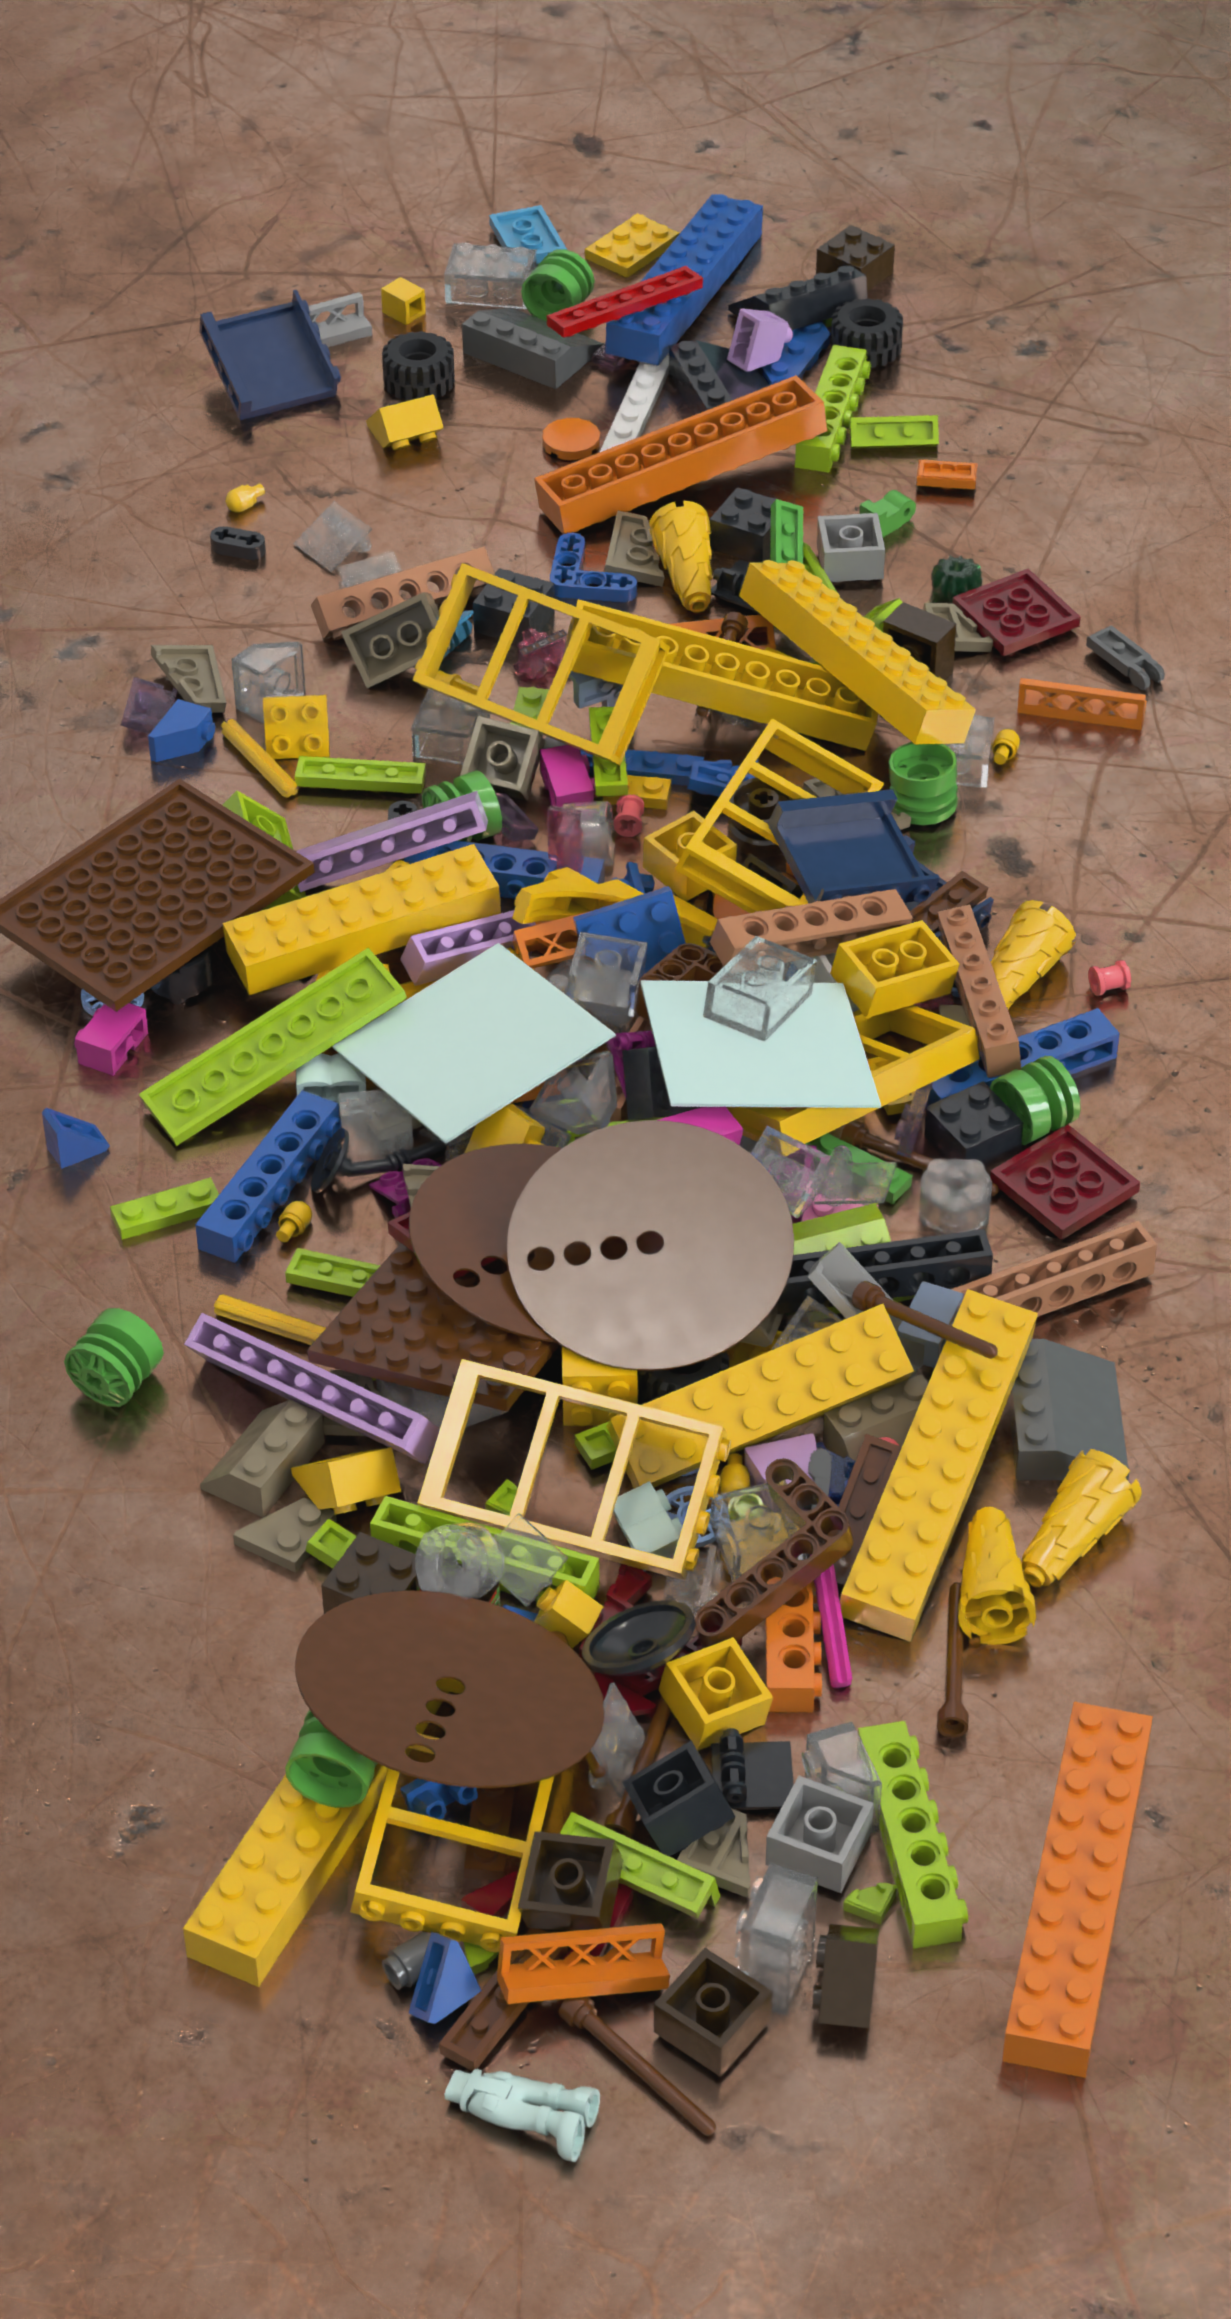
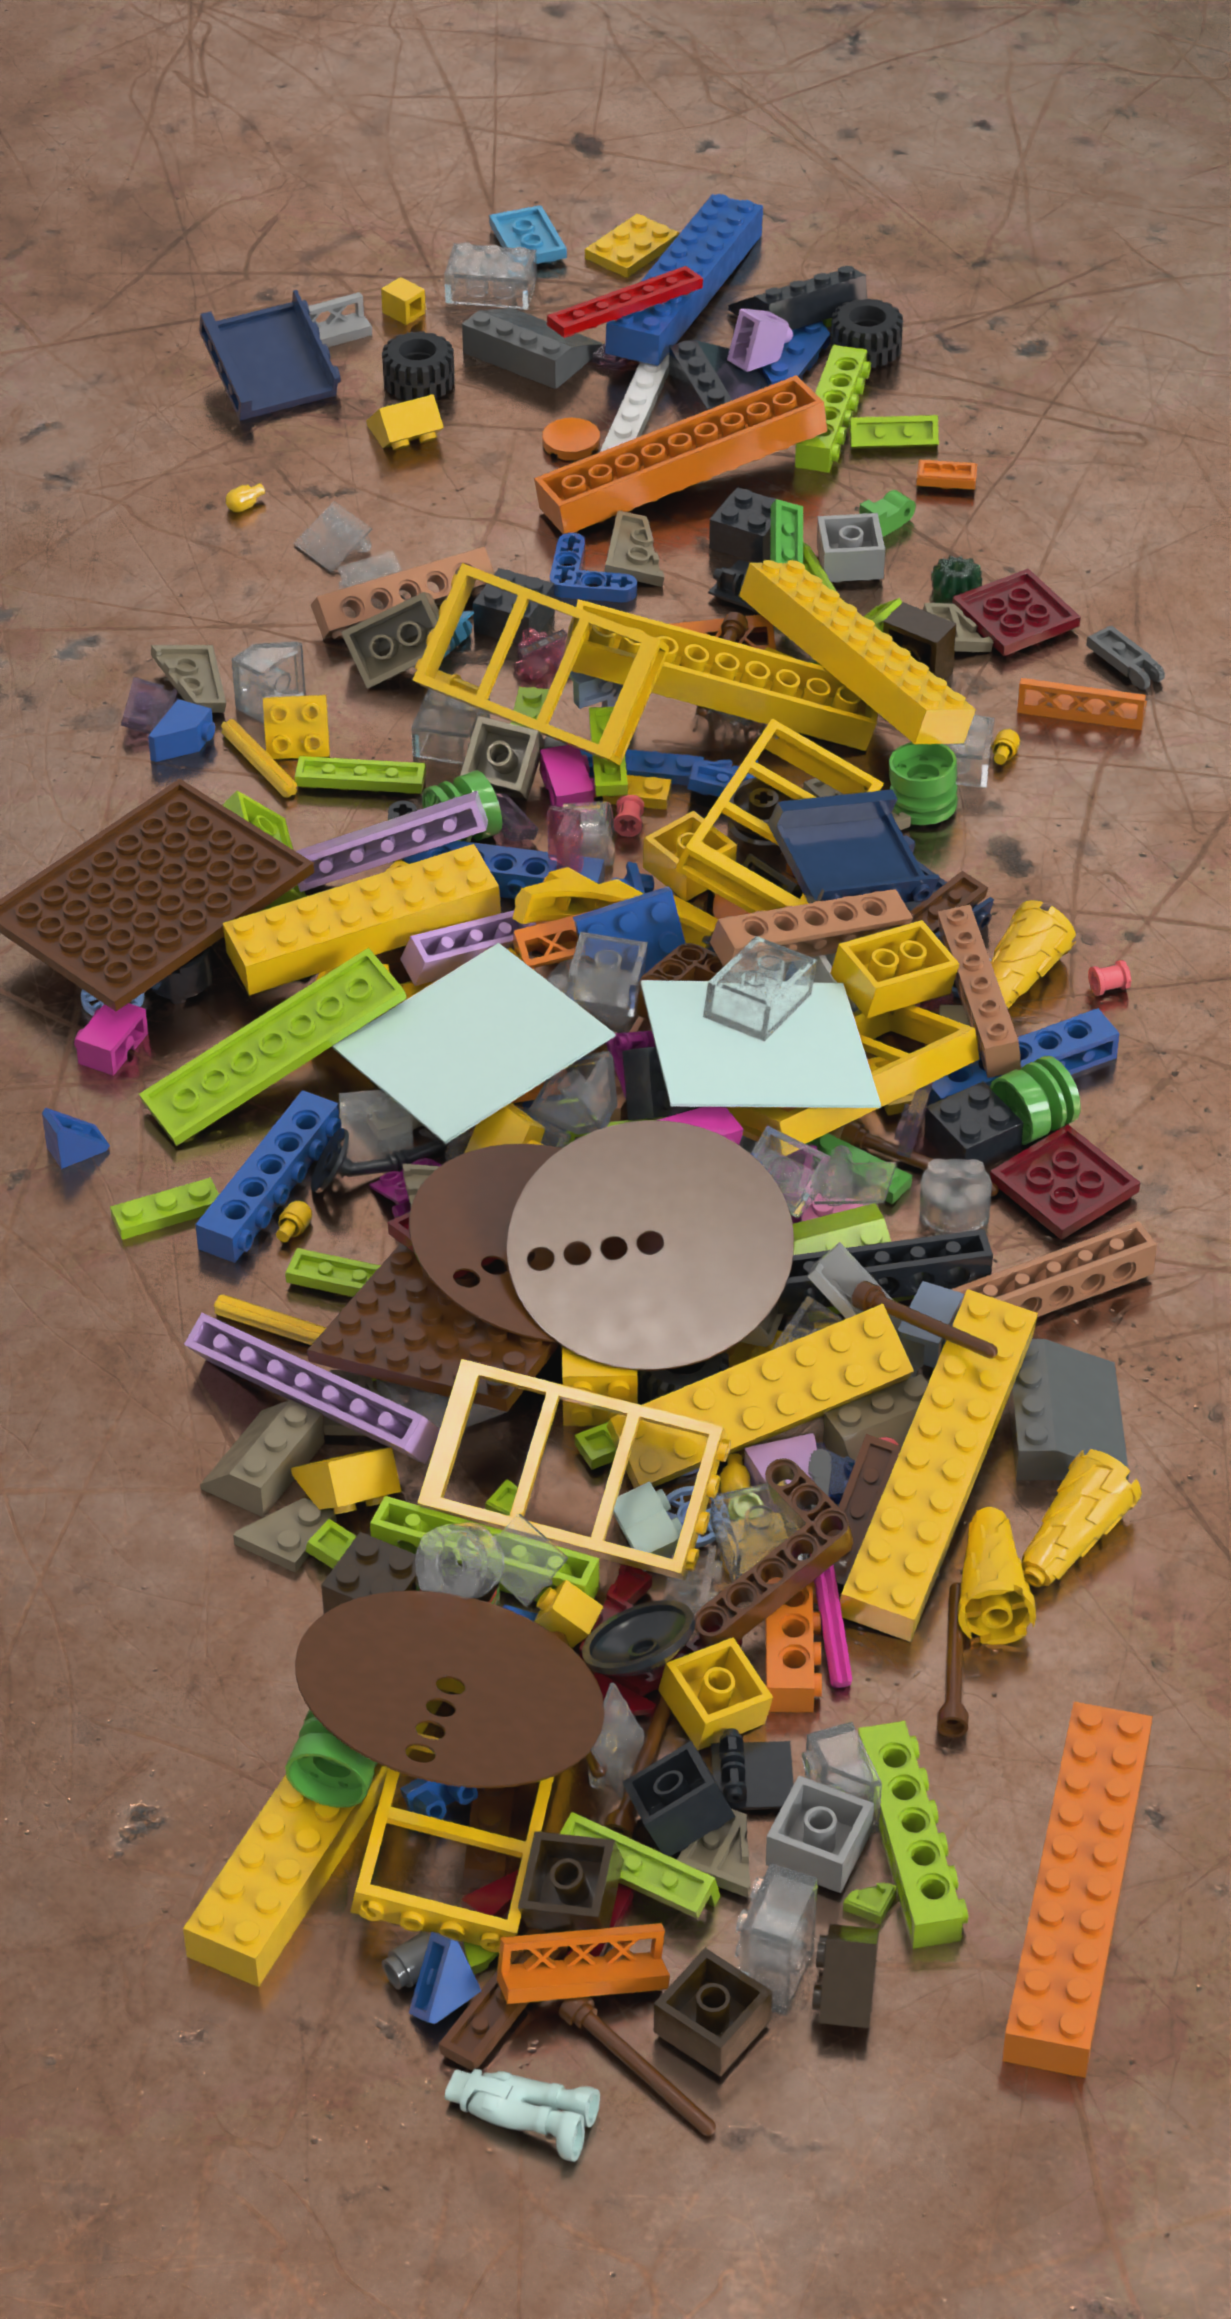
(114, 1357): bright green wheel -> none
(237, 543): black beam -> none
(329, 1076): light aqua brick -> none
(557, 283): bright green wheel -> none
(685, 551): yellow cone -> none
(860, 250): dark brown brick -> none

